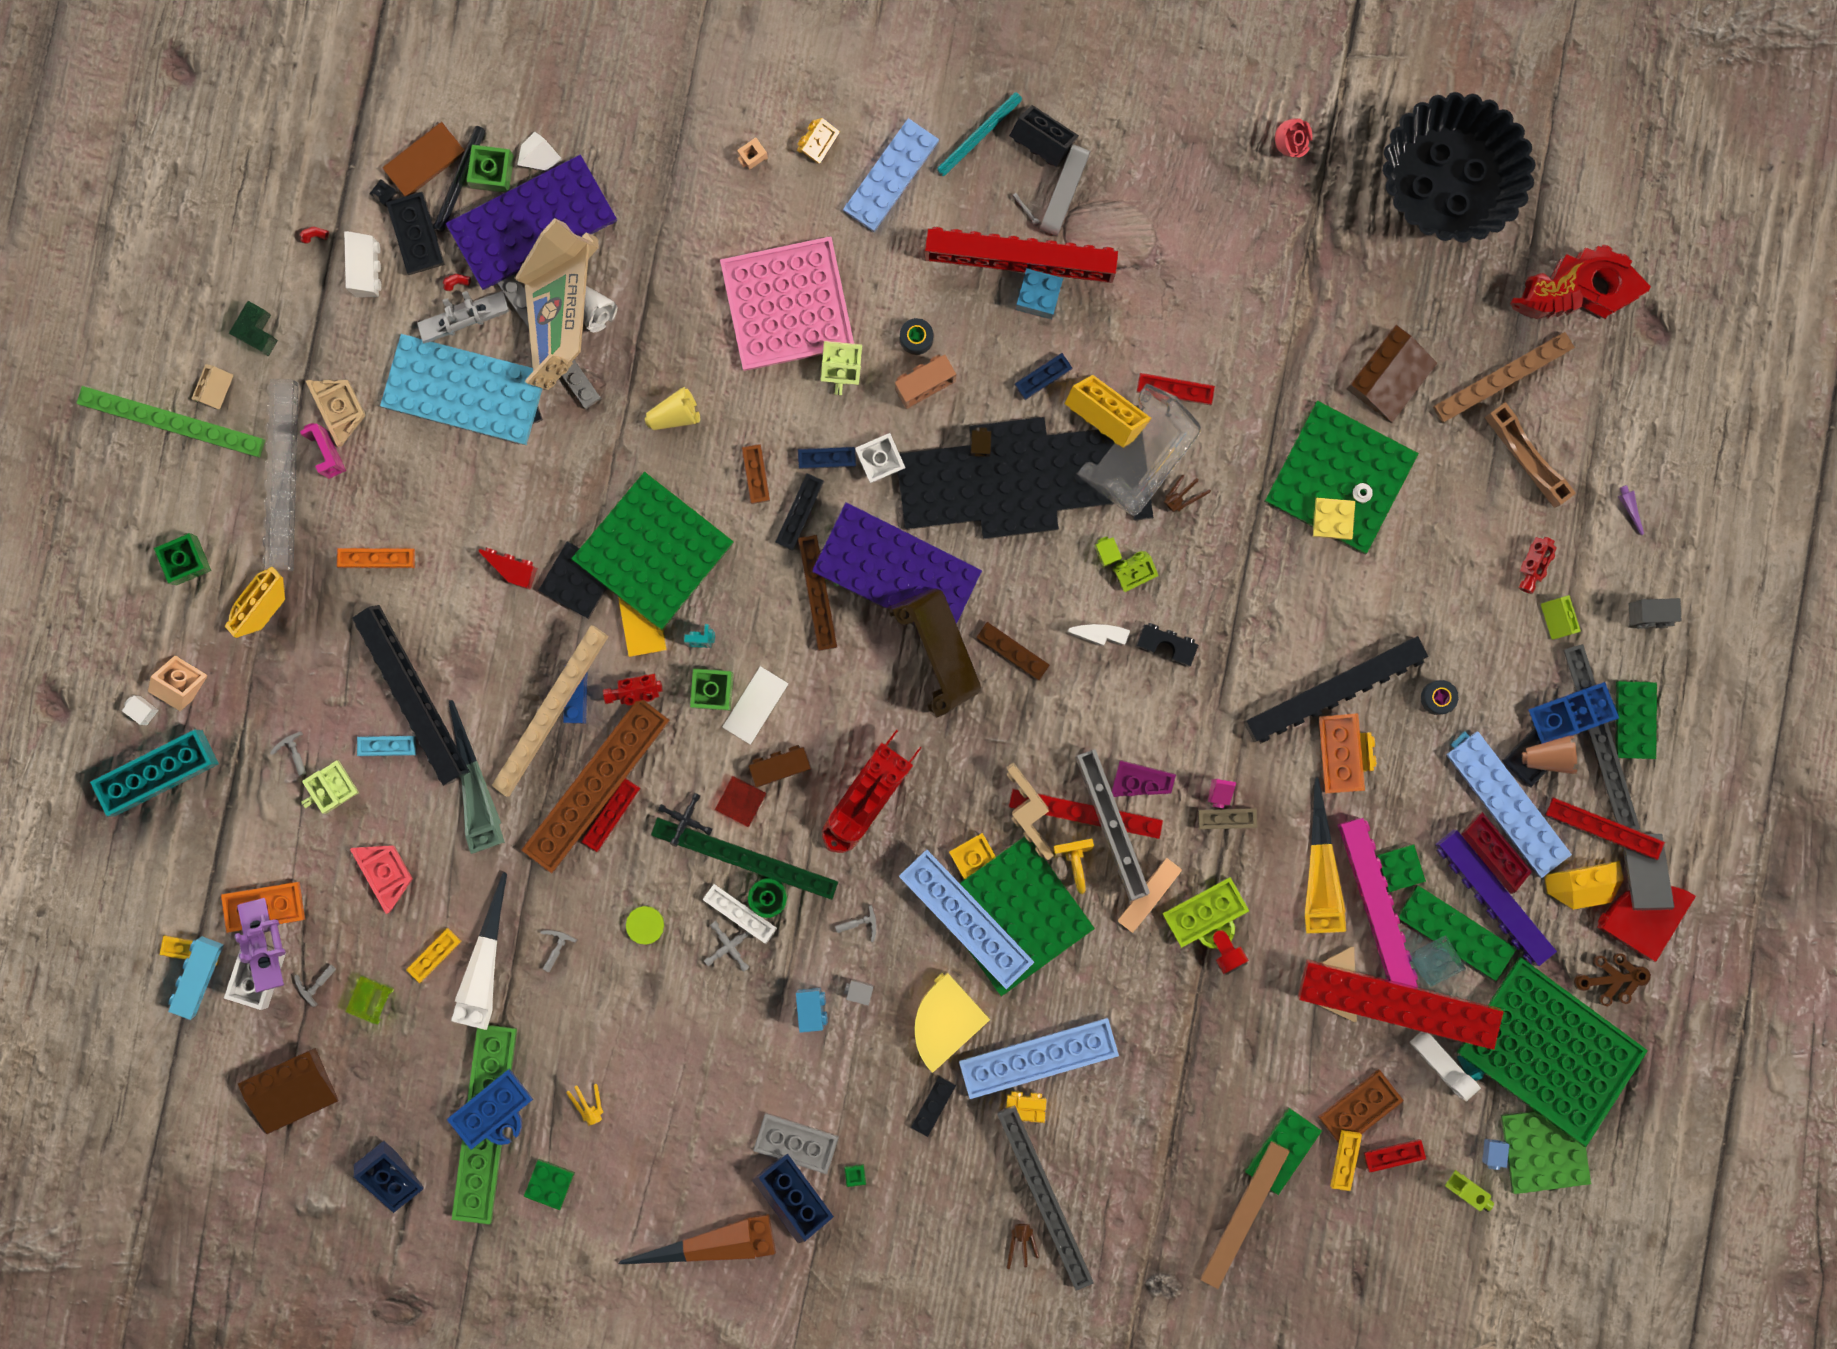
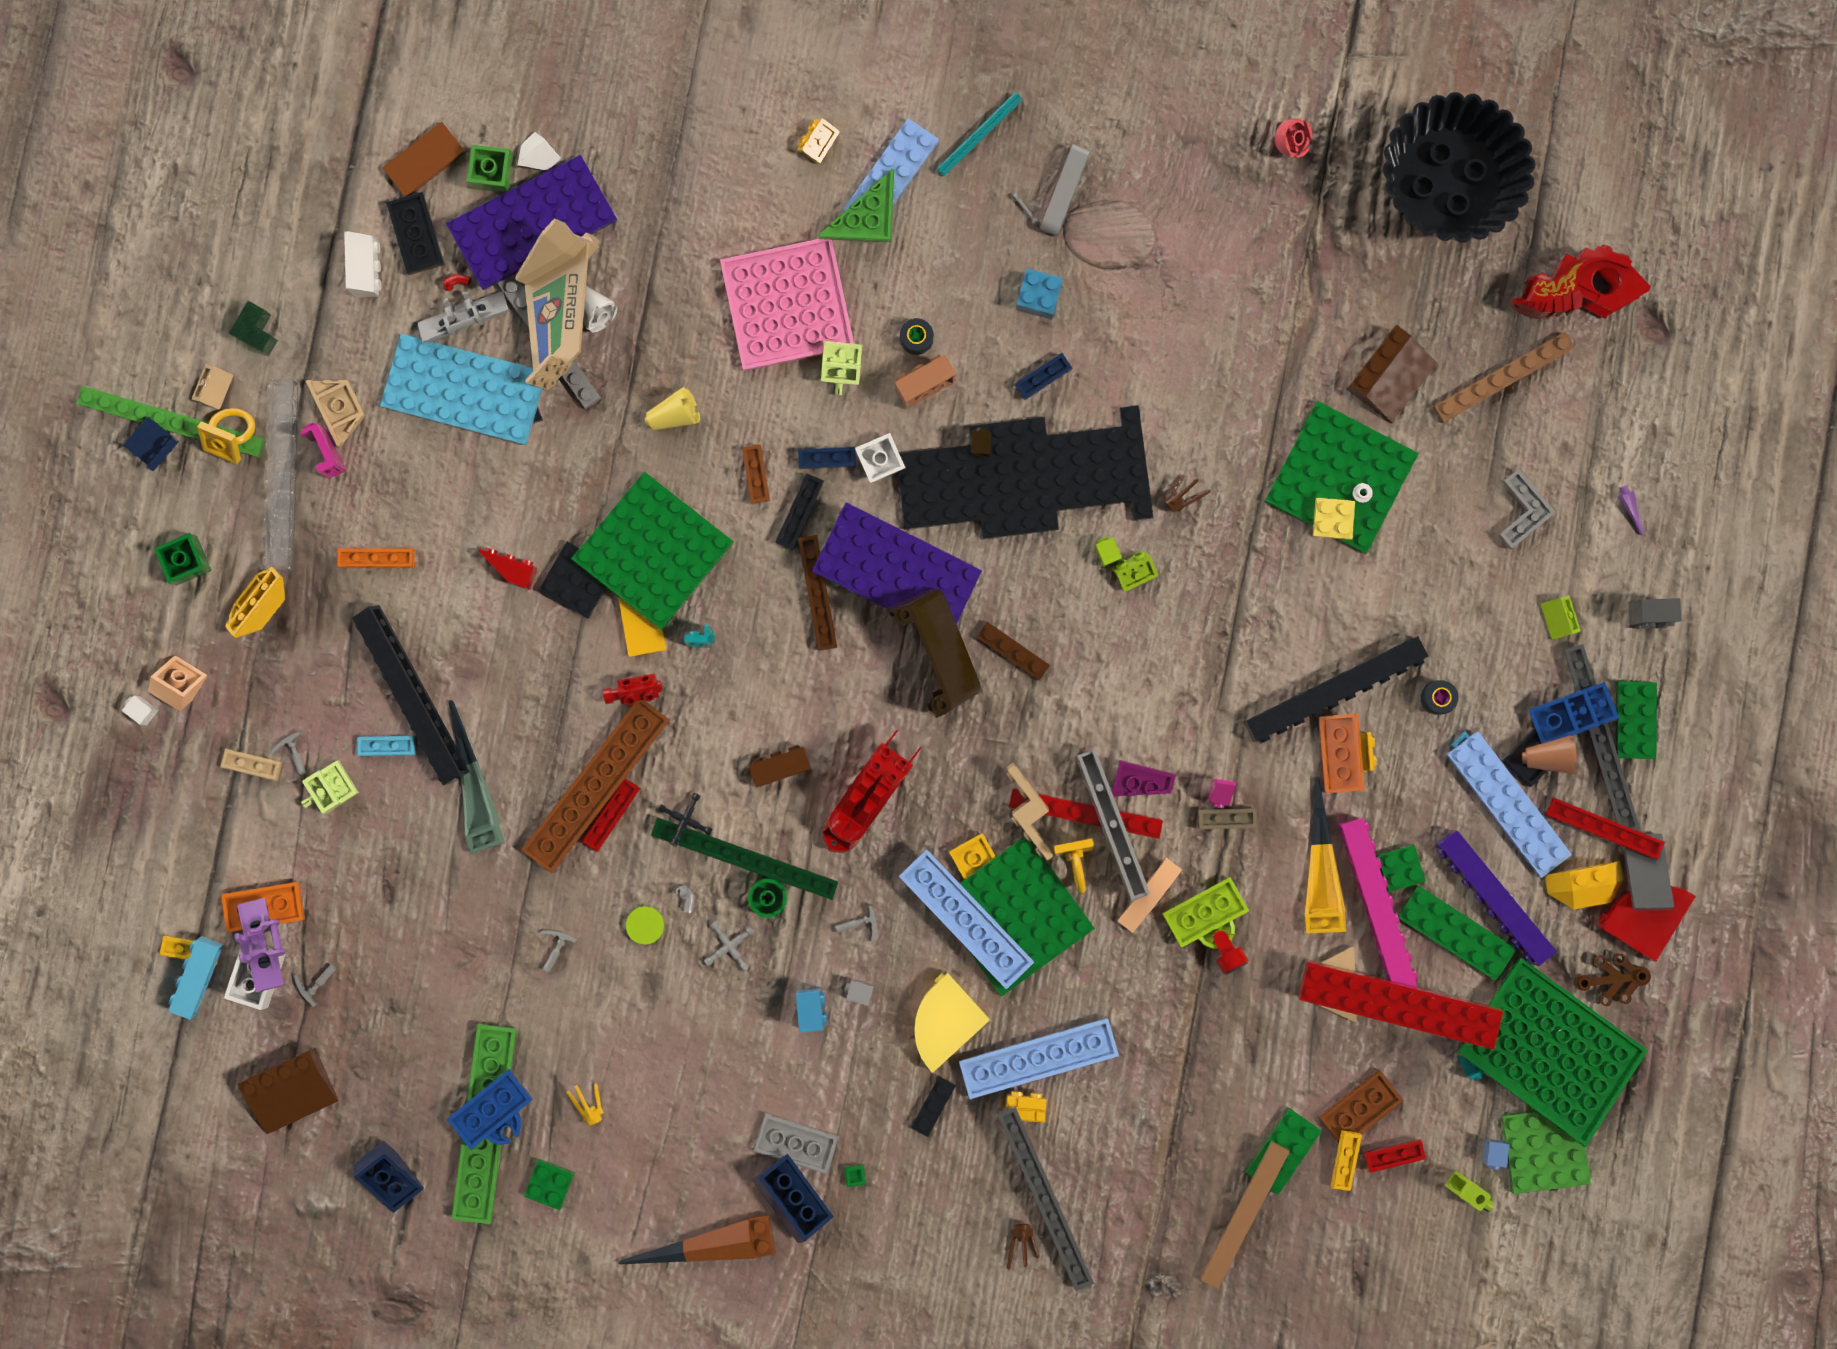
(151, 443): none -> dark blue bracket
(154, 773): teal brick -> none
(221, 442): none -> yellow tile
(251, 764): none -> tan tile
(311, 232): red arm -> none
(363, 996): clear neon green plate -> none
(383, 192): black tile -> none
(384, 873): coral wing -> none
(433, 955): yellow tile -> none
(458, 181): black axle -> none
(476, 990): white plate -> none
(550, 710): tan plate -> none
(576, 708): blue brick -> none
(688, 896): none -> light grey arm
(711, 689): bright green brick -> none
(739, 914): white plate -> none
(740, 801): clear red tile -> none
(752, 148): light nougat brick -> none
(755, 705): white sticker -> none
(867, 217): none -> bright green tile
(1018, 254): red brick -> none
(1043, 135): black slope -> none
(1100, 633): white slope -> none
(1107, 410): yellow slope -> none
(1135, 472): clear windscreen -> none
(1182, 389): red tile -> none
(1183, 649): black arch -> none
(1437, 961): clear light blue slope -> none
(1445, 1066): white beam -> none
(1496, 853): dark red plate -> none
(1509, 430): medium nougat arch -> none
(1535, 562): red brick -> none
(1536, 509): none -> light grey plate

